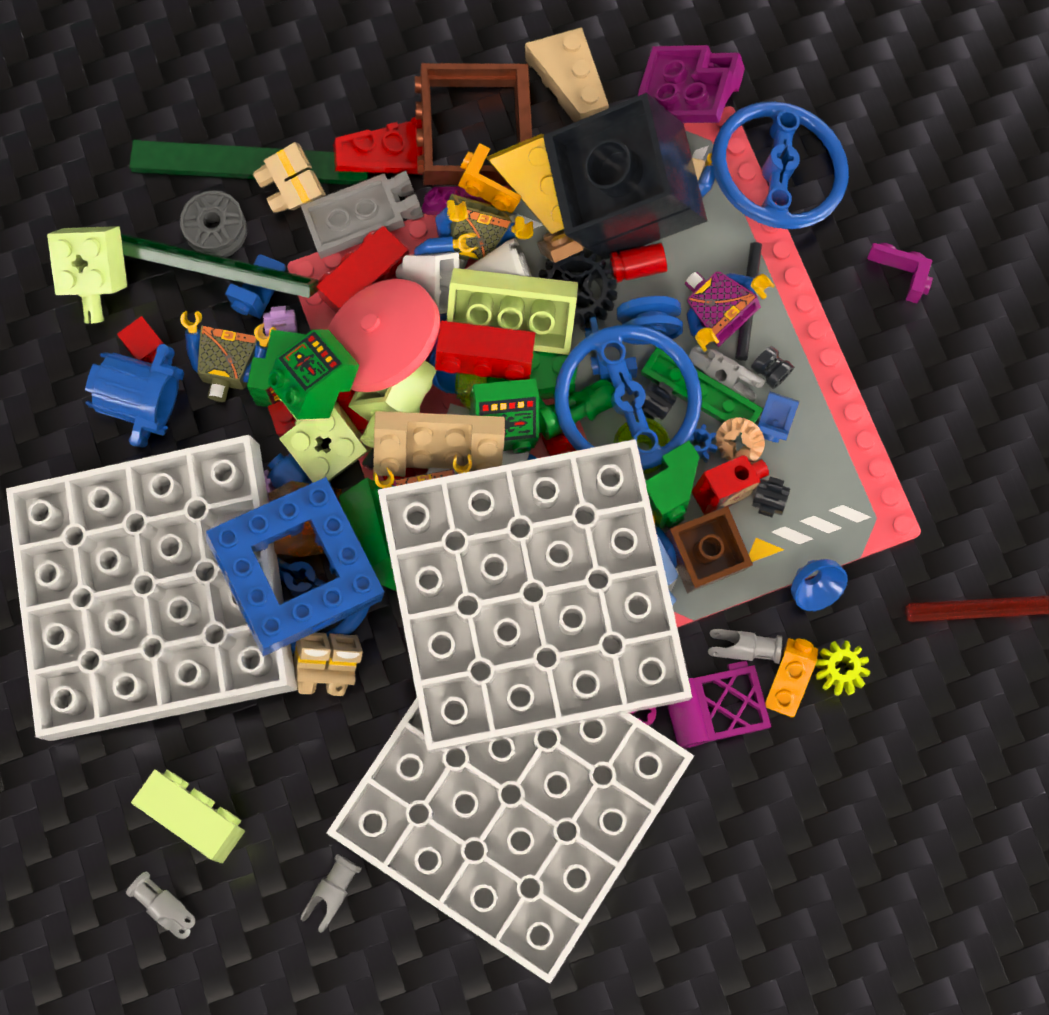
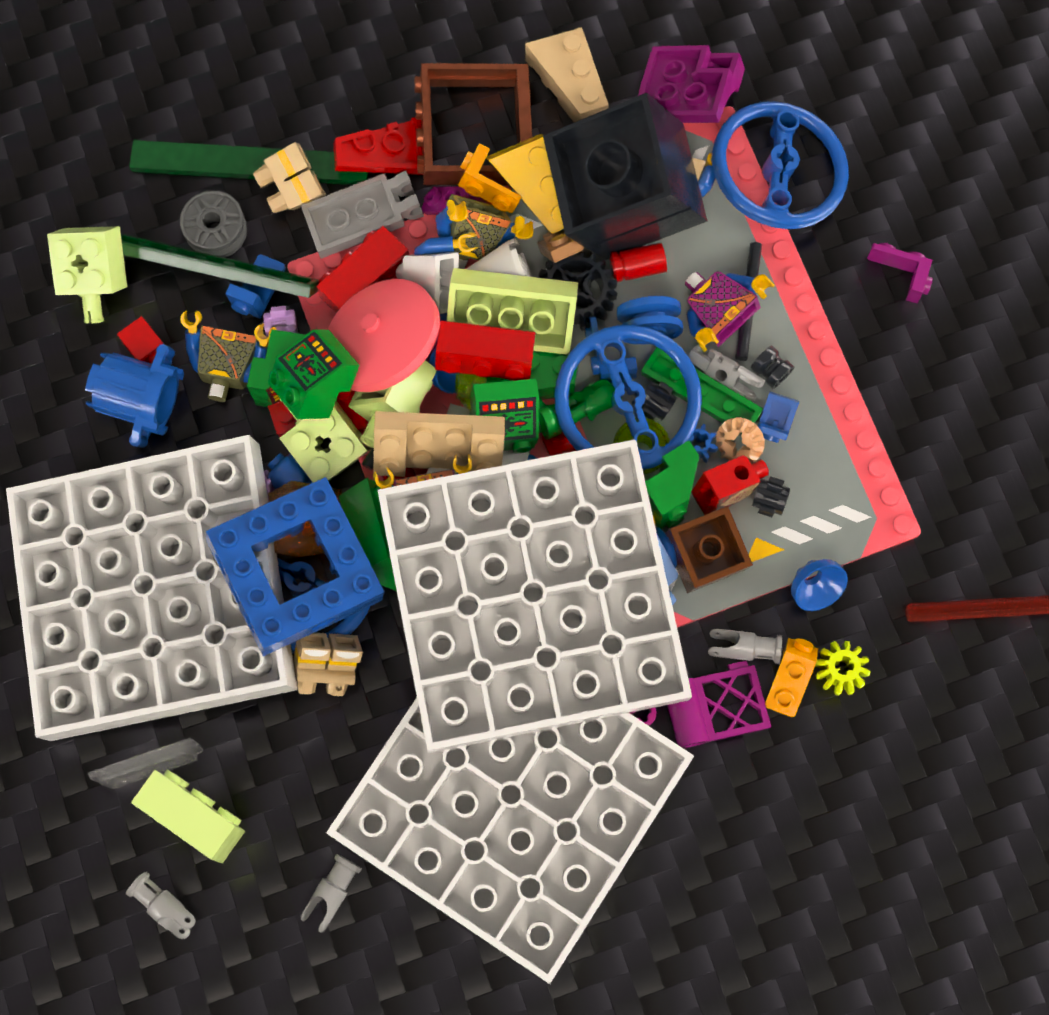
(143, 765): none -> clear piece

